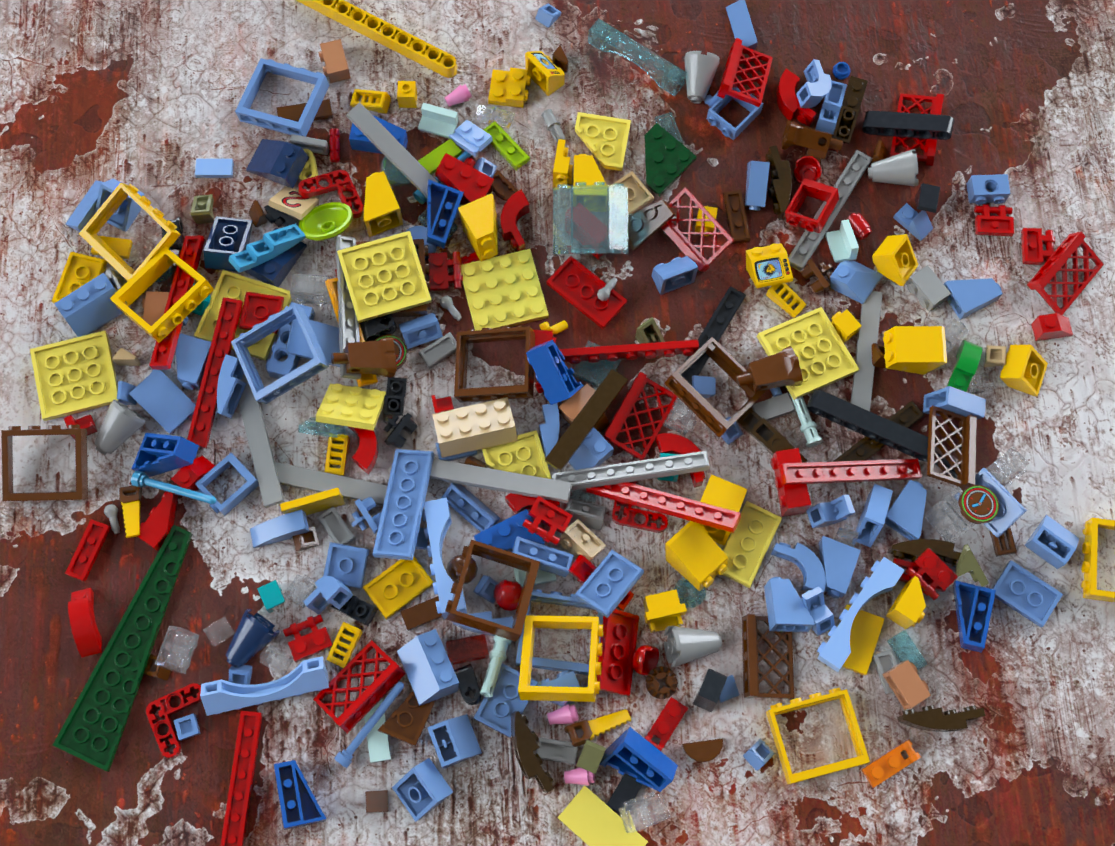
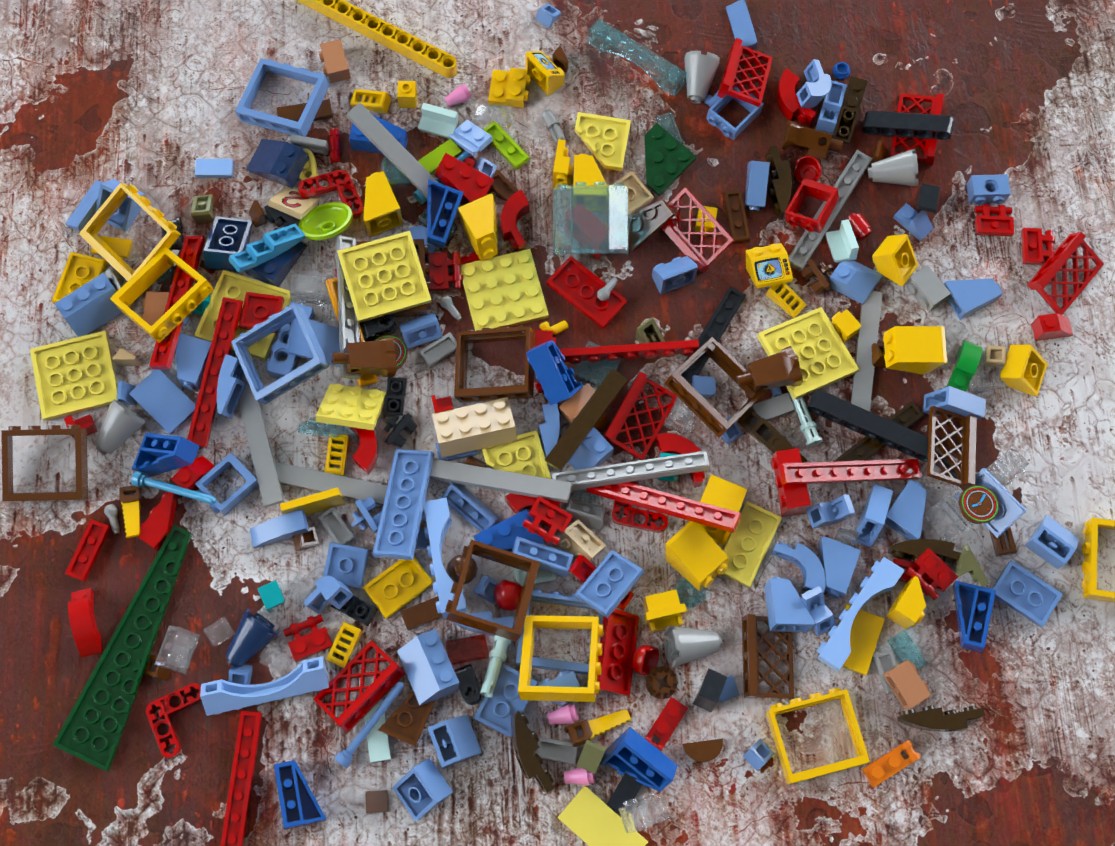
(187, 727): medium blue plate -> none

